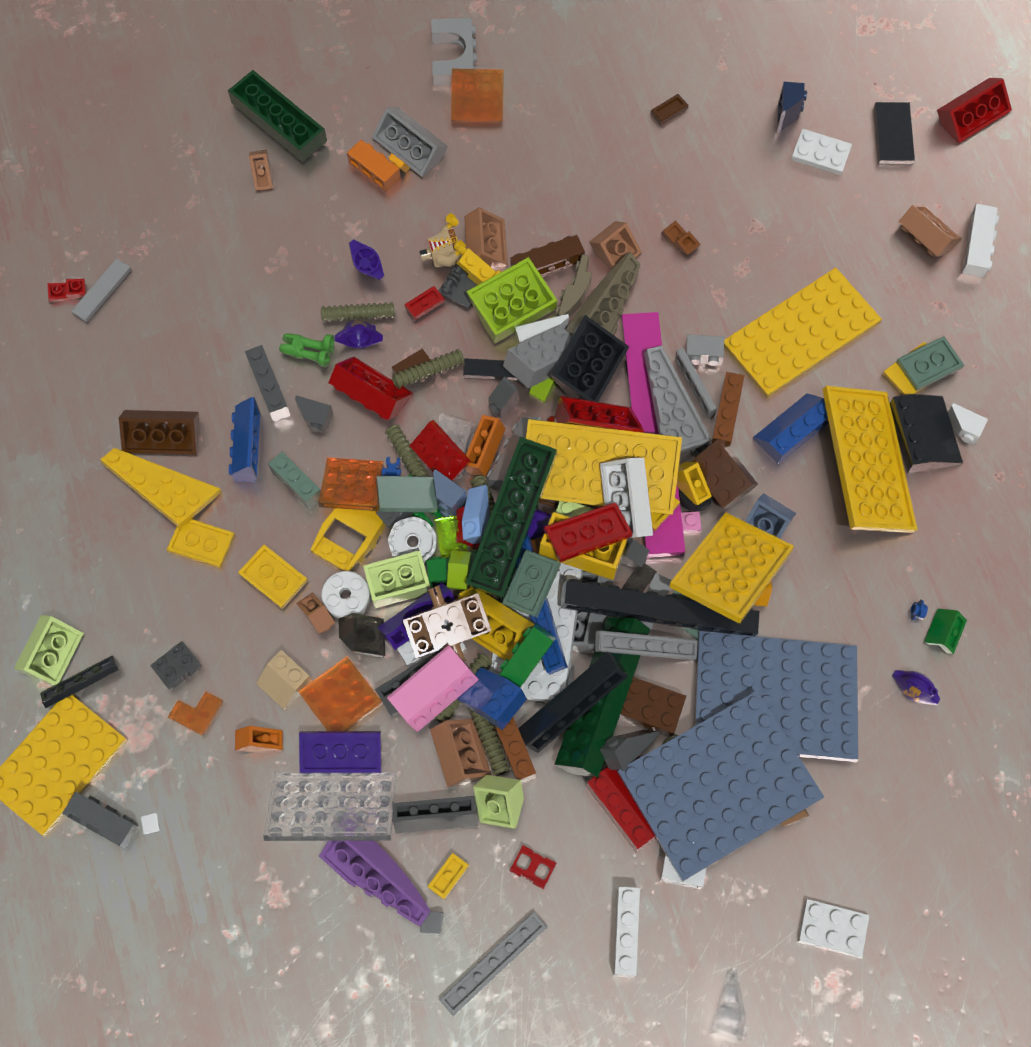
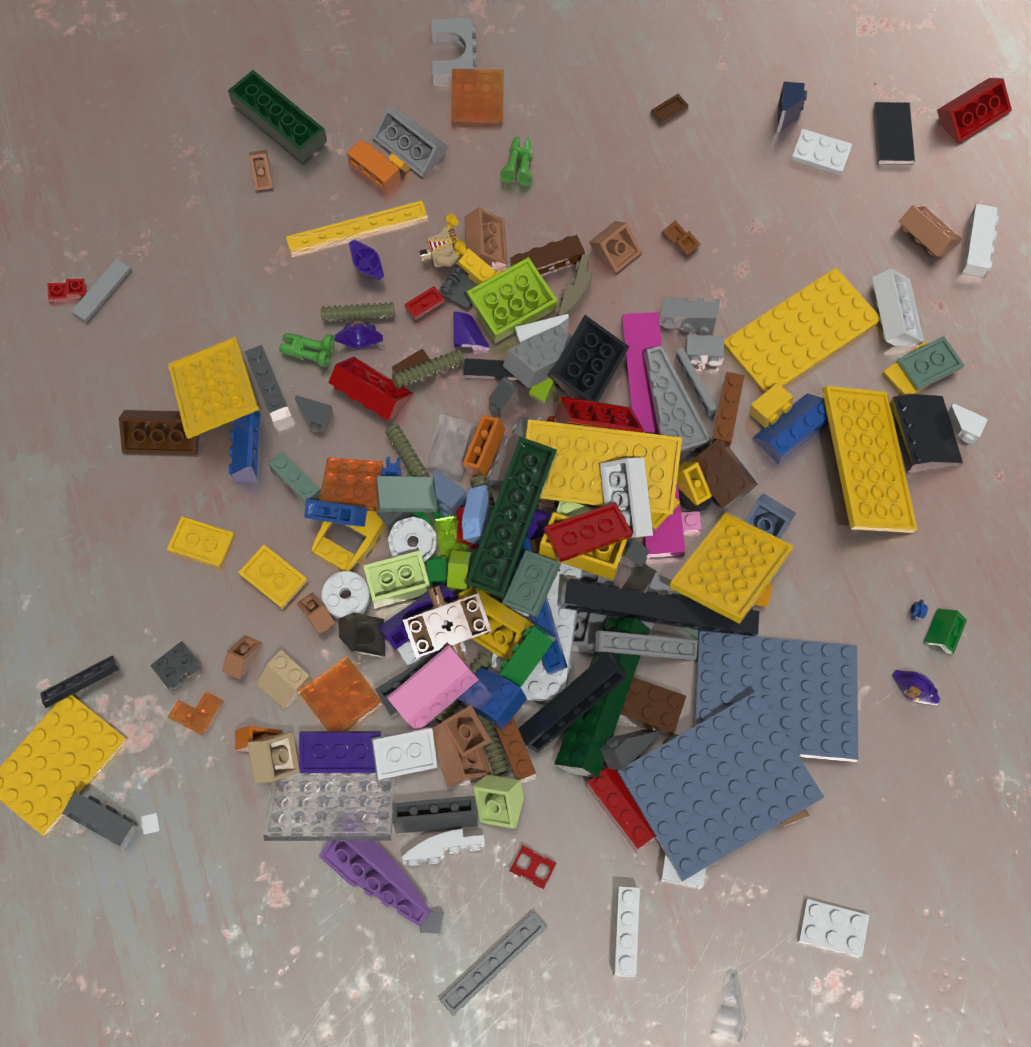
(48, 650): yellowish green slope -> none
(166, 490): yellow wing -> none
(212, 387): none -> yellow plate
(241, 656): none -> nougat slope
(273, 757): none -> tan slope
(335, 512): none -> blue slope
(356, 227): none -> yellow tile
(404, 753): none -> white plate
(434, 847): none -> white slope
(439, 451): red plate -> none
(448, 876): yellow plate -> none
(466, 731): none -> nougat slope
(467, 332): none -> dark purple slope
(522, 154): none -> bright green piece
(608, 298): dark tan wedge -> none
(689, 315): none -> light grey wedge
(771, 405): none -> yellow brick
(897, 308): none -> white slope

